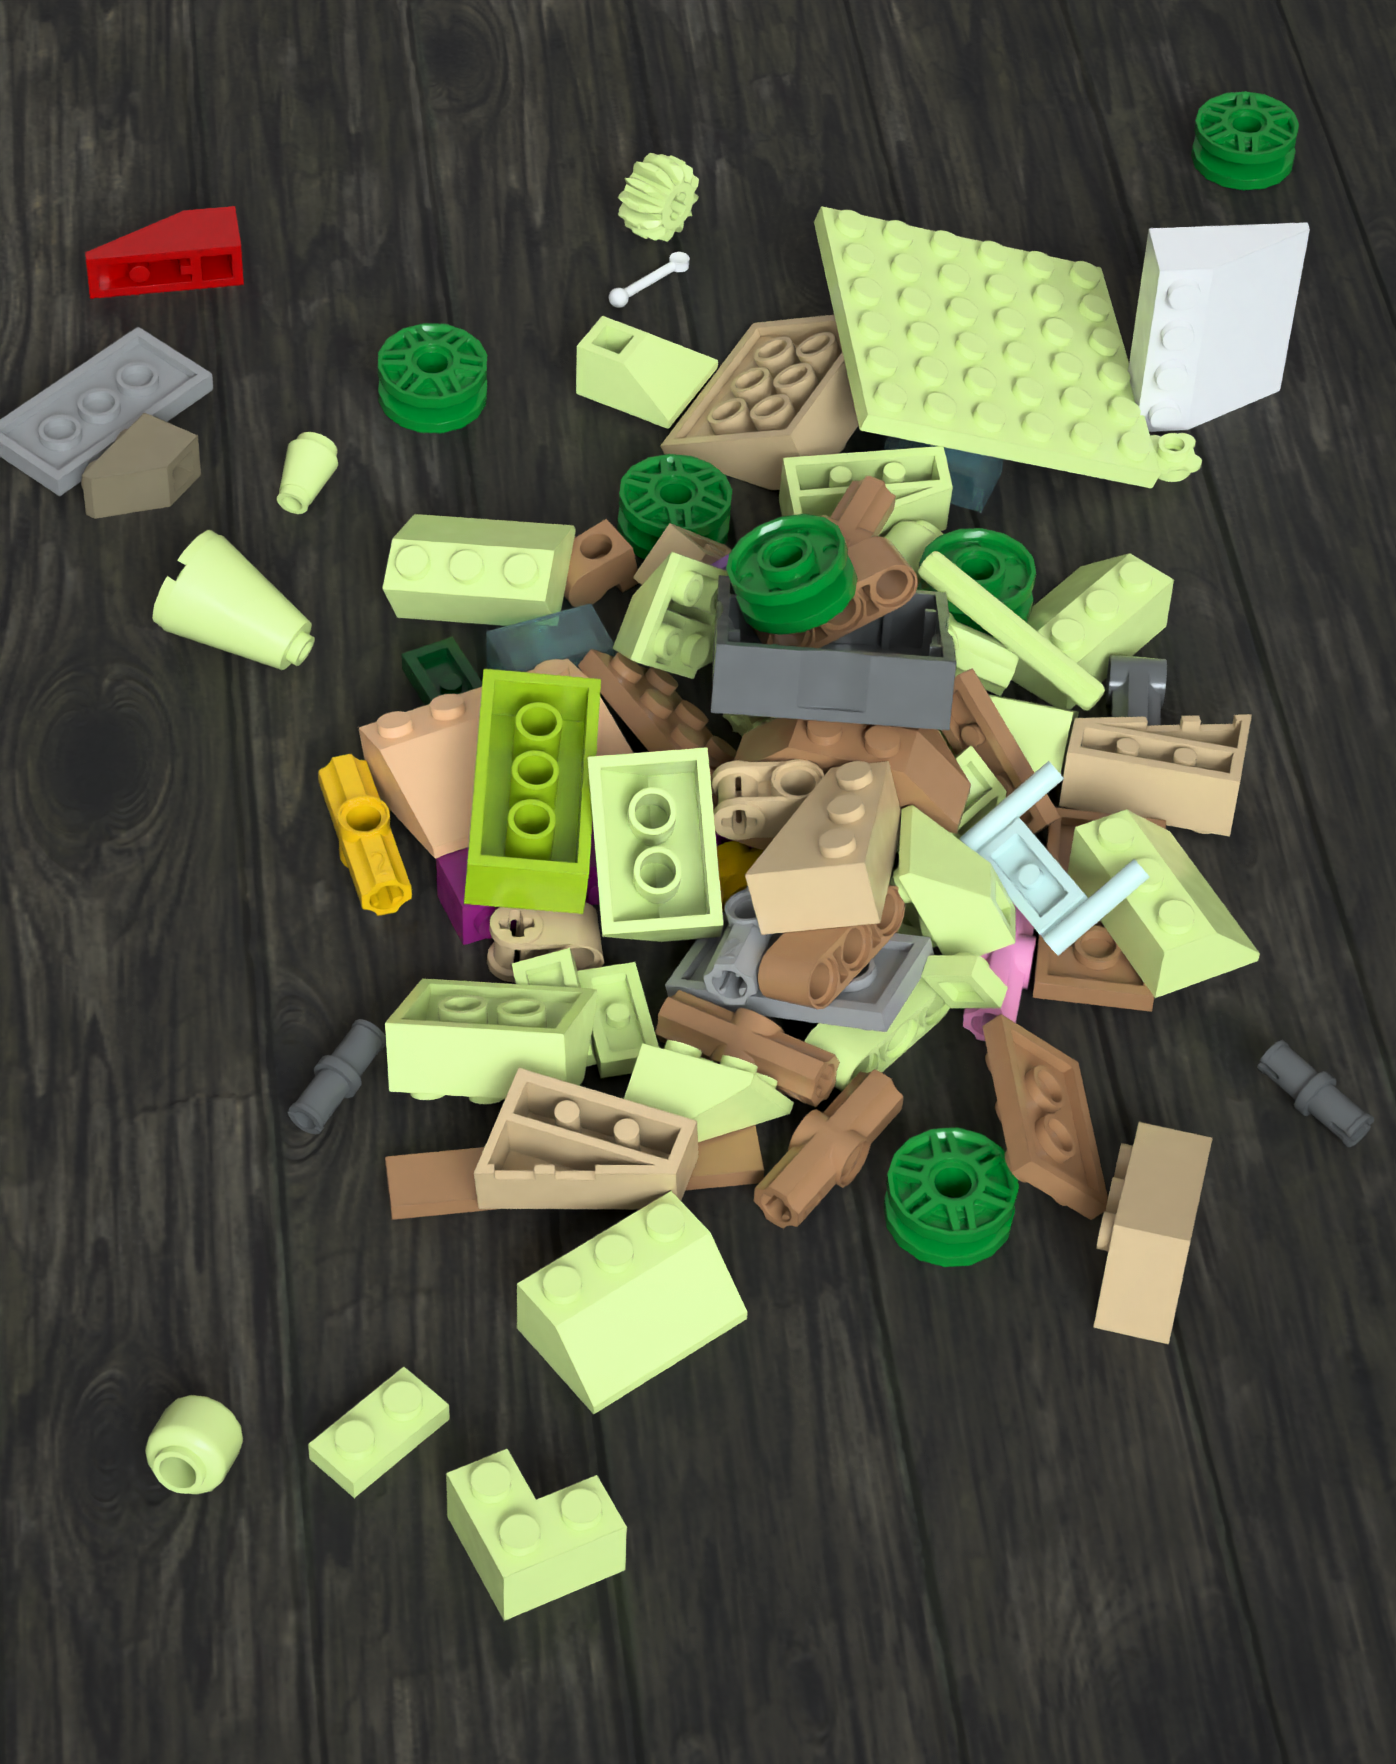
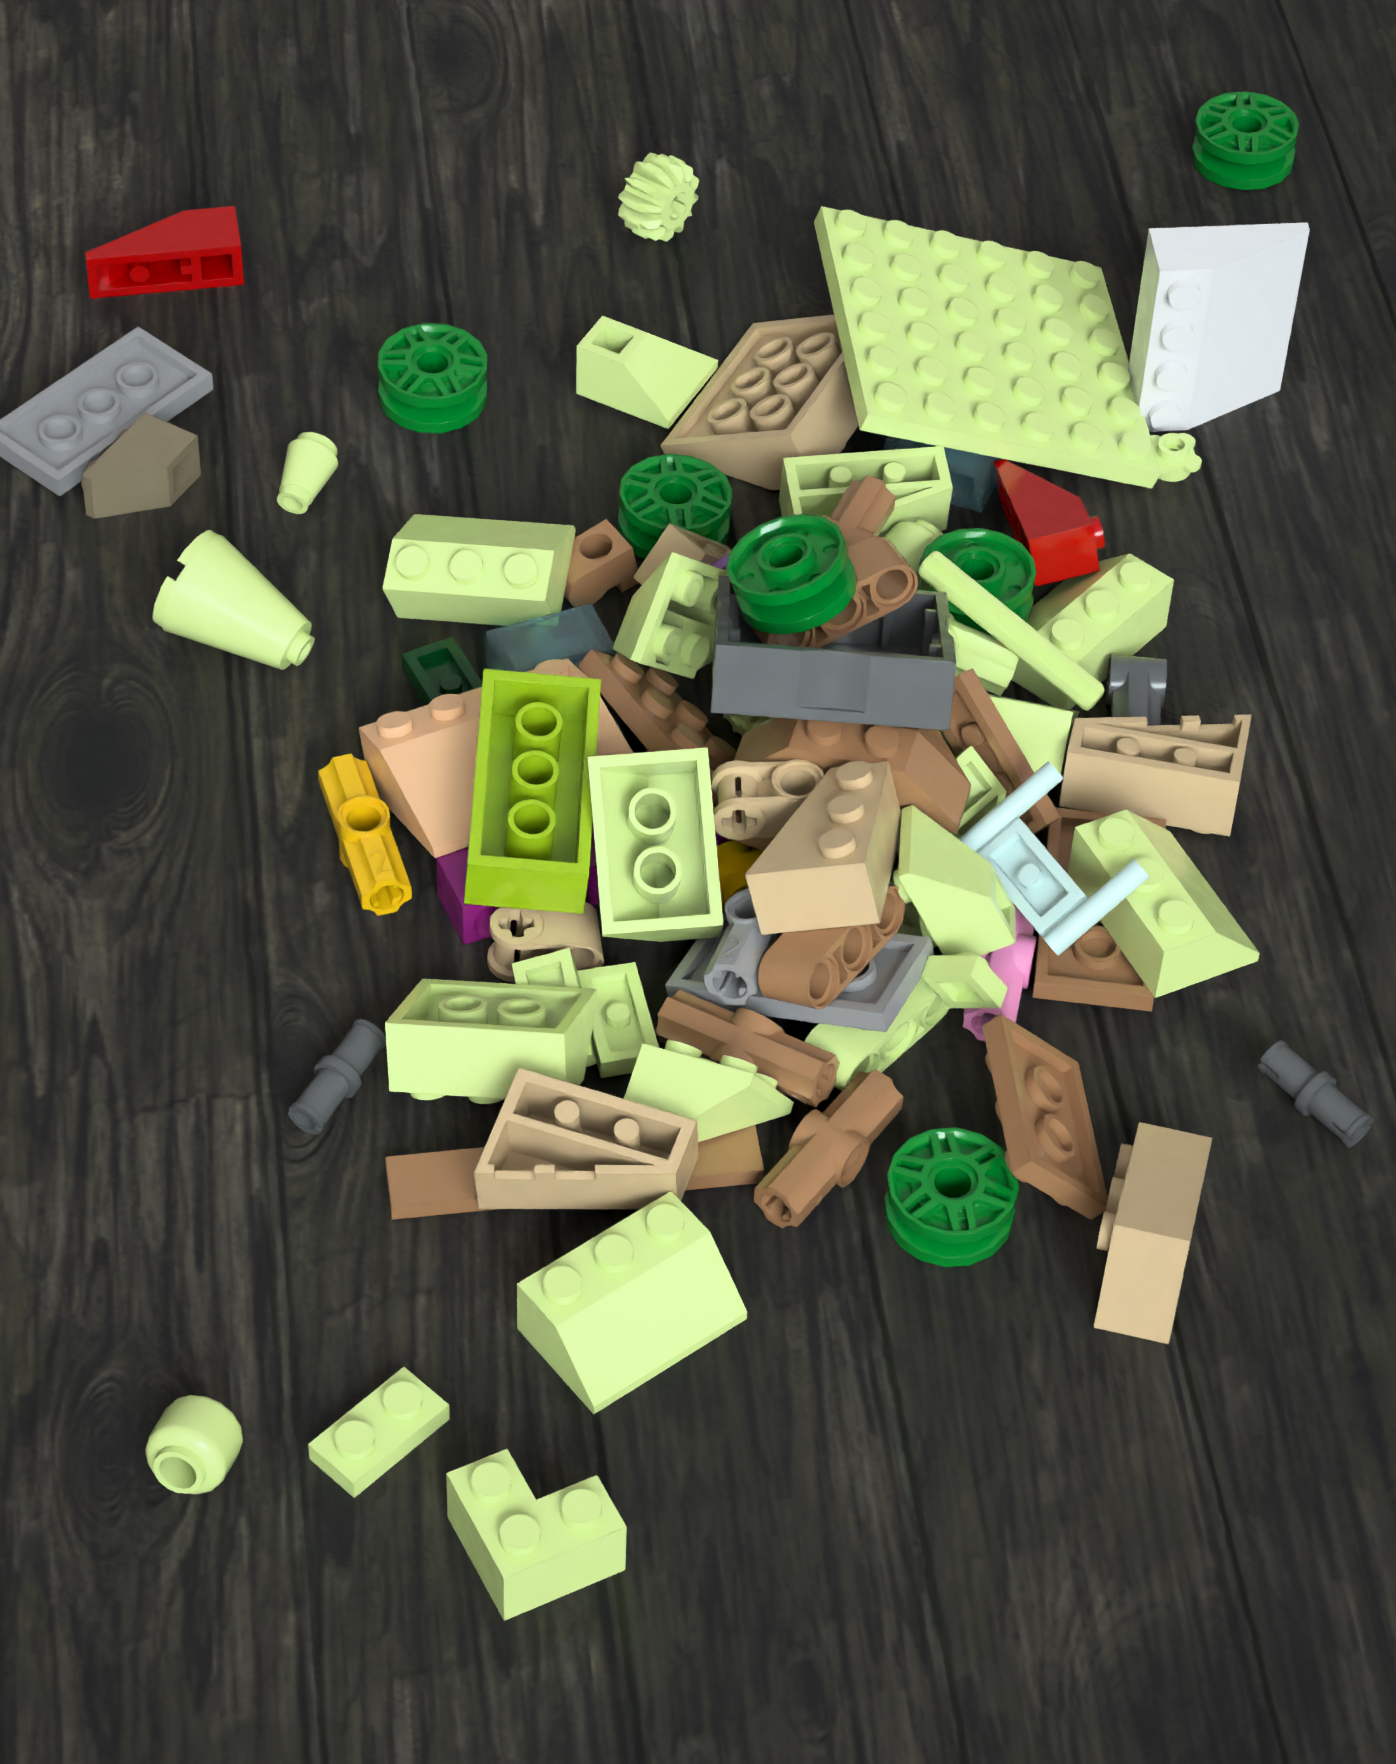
(677, 262): white hinge -> none
(1049, 524): none -> red slope

